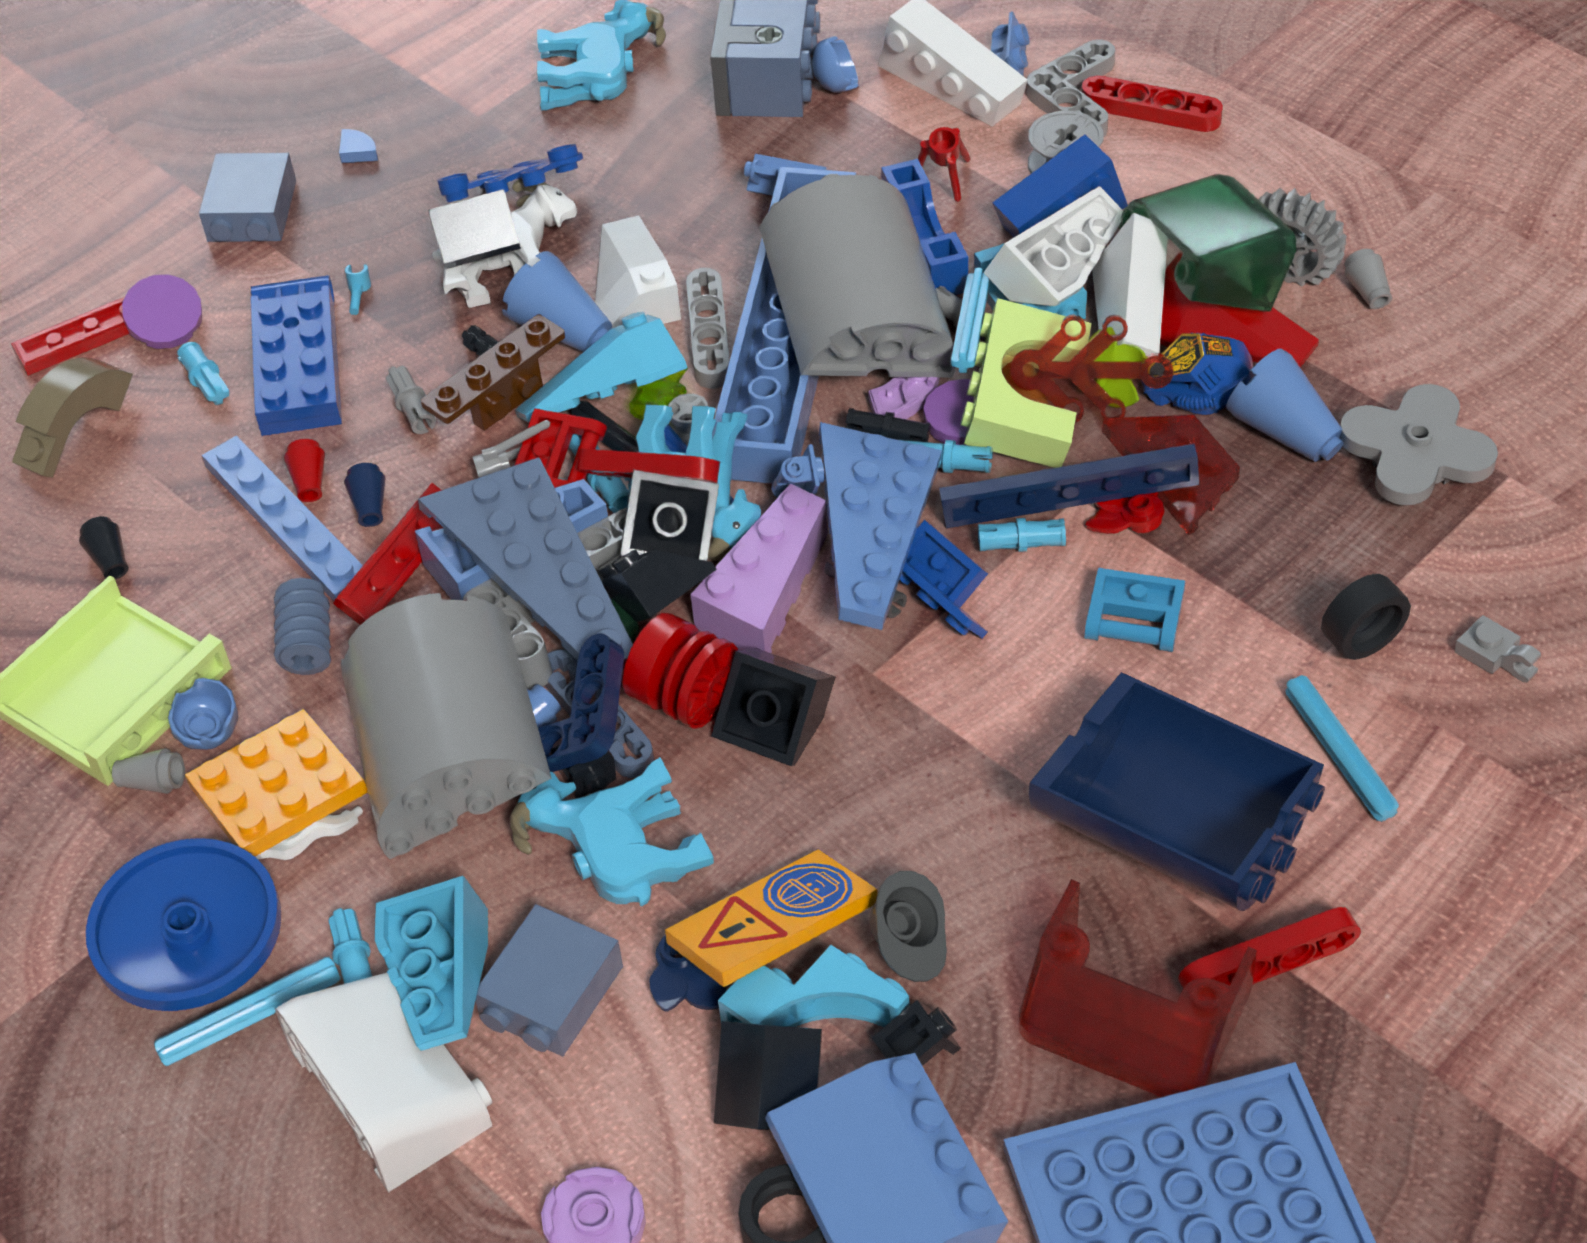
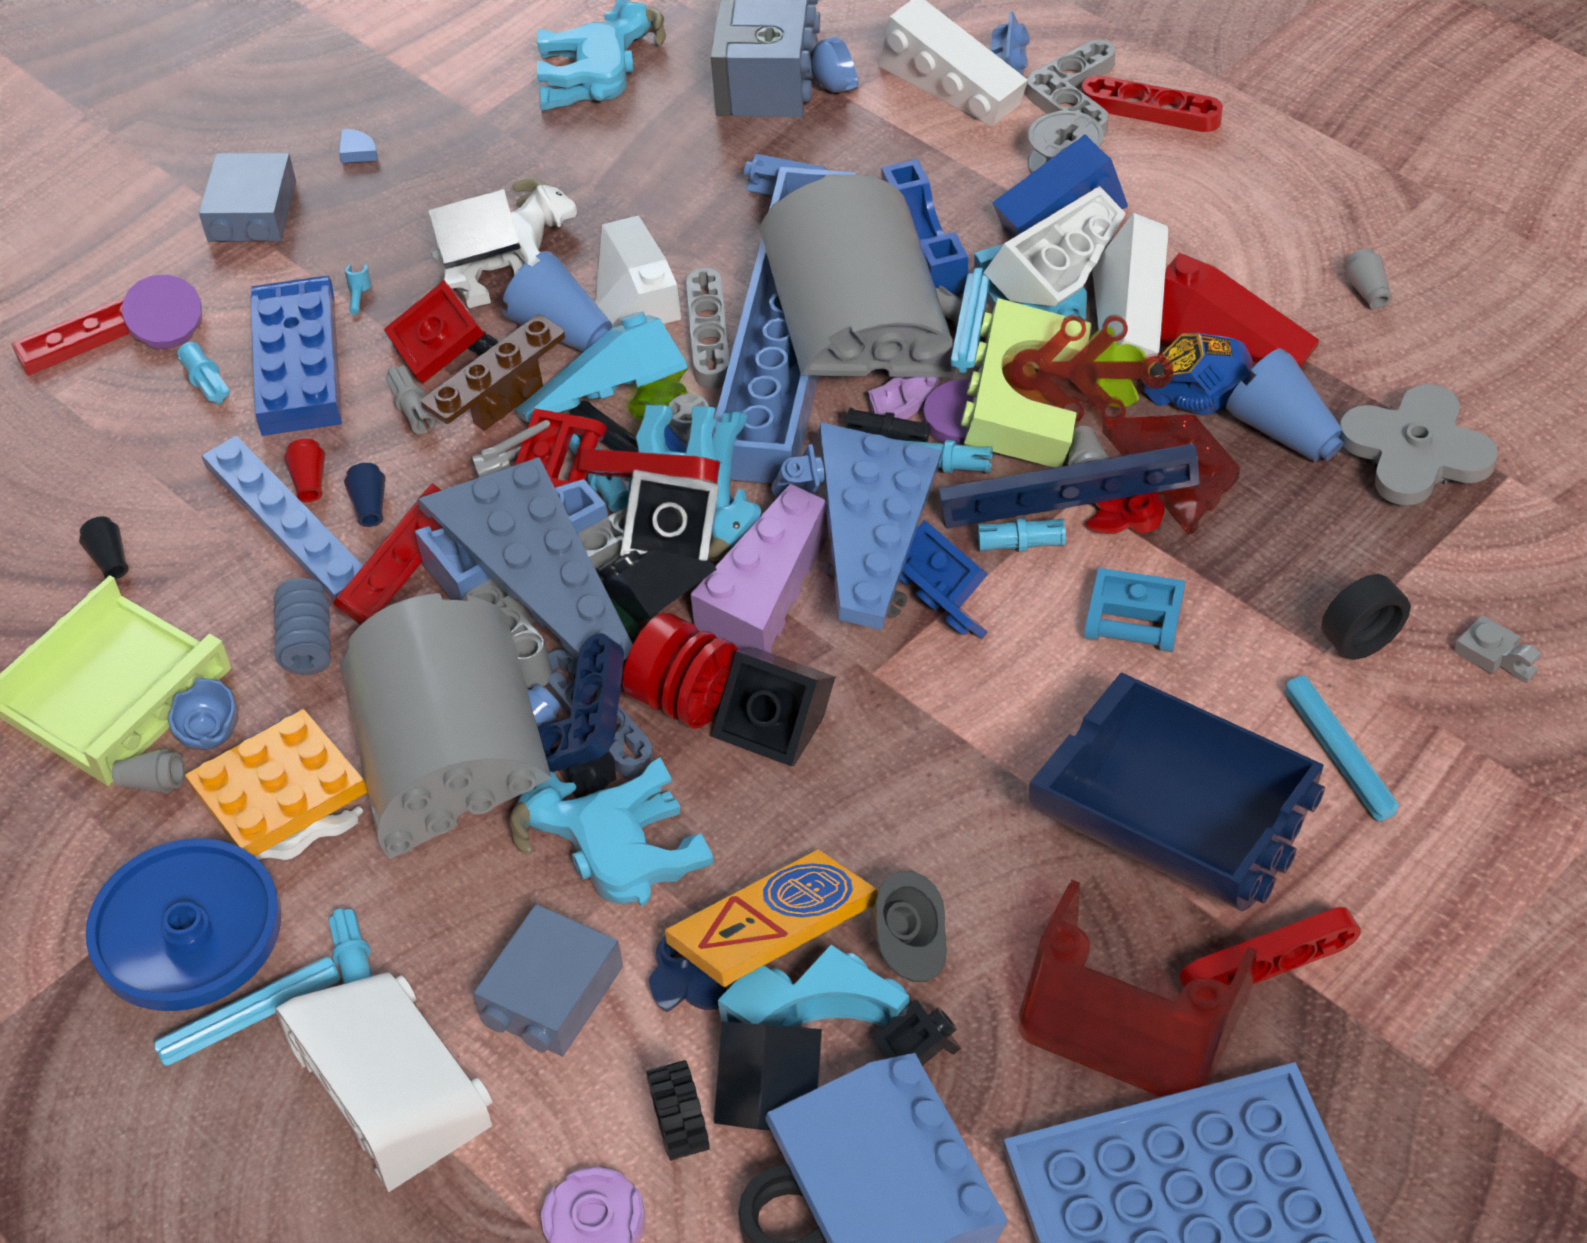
(59, 403): dark tan arch -> none
(433, 331): none -> red plate
(435, 957): medium azure wedge -> none
(532, 173): blue plant -> none
(678, 1110): none -> black tyre
(944, 149): red plant -> none
(1085, 446): none -> light grey cone
(1228, 238): clear green windscreen -> none
(1313, 229): light grey gear -> none

